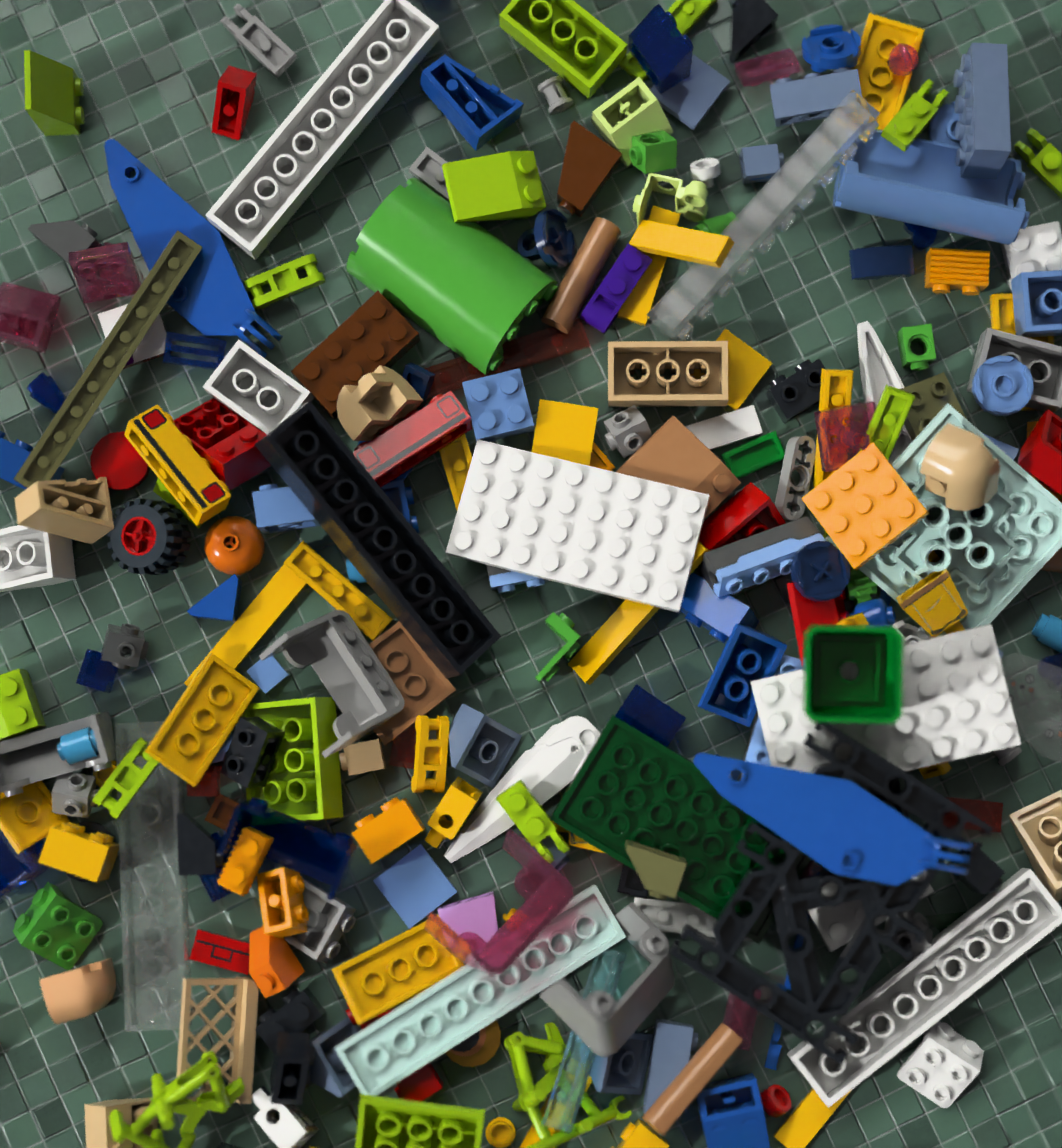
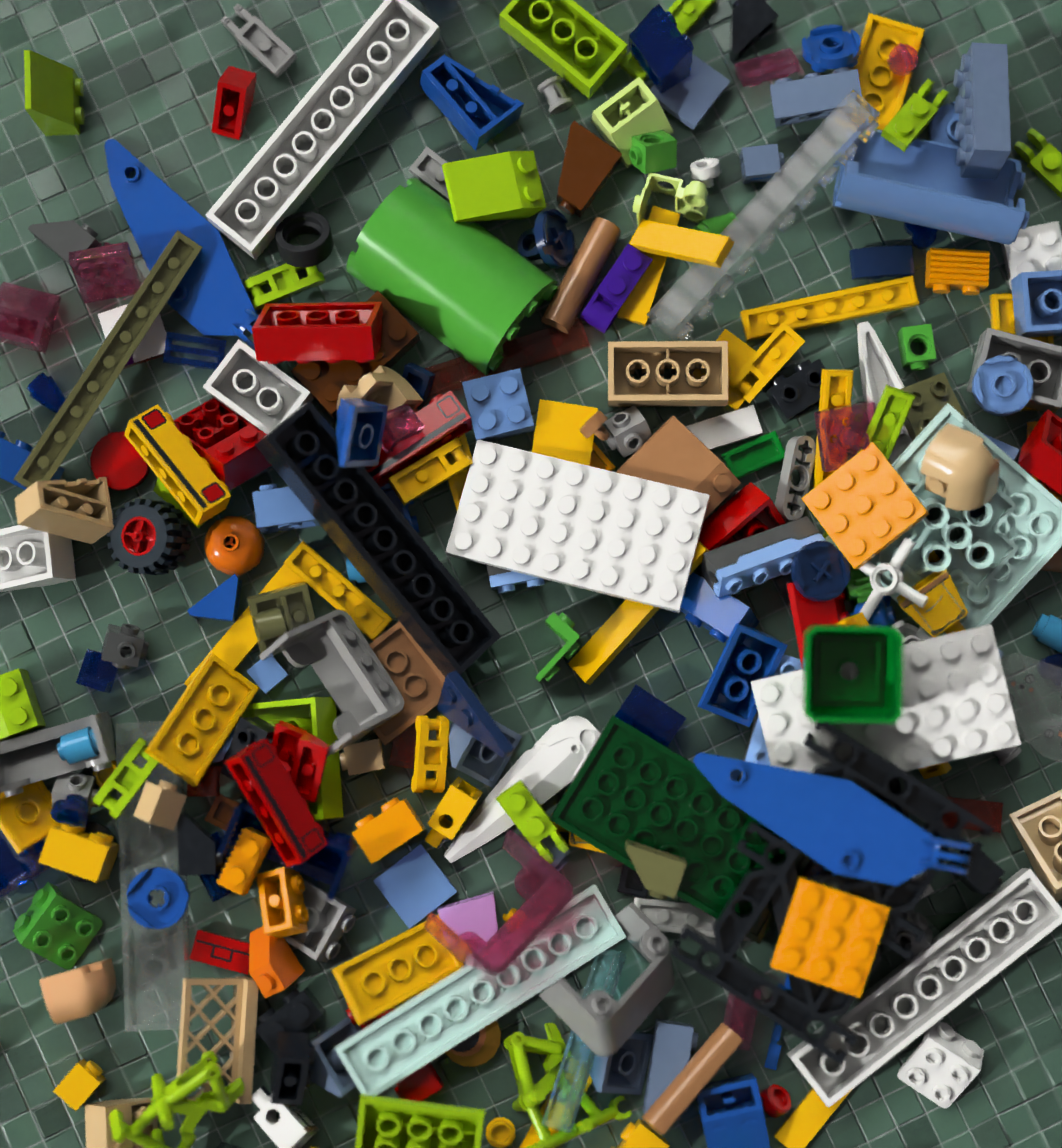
(71, 810): none -> clear blue tile
(80, 1083): none -> yellow brick
(140, 898): none -> blue plate
(160, 804): none -> tan brick
(277, 802): none -> red brick
(279, 612): none -> olive plate
(302, 757): none -> red slope
(309, 254): none -> black tyre
(318, 332): none -> red slope
(359, 432): none -> blue slope
(400, 425): none -> clear pink bracket
(429, 472): none -> yellow plate
(466, 711): none -> dark blue wing
(595, 426): none -> medium nougat tile
(767, 361): none -> yellow plate
(829, 937): none -> light orange plate
(830, 307): none -> yellow tile
(897, 585): none -> white bar

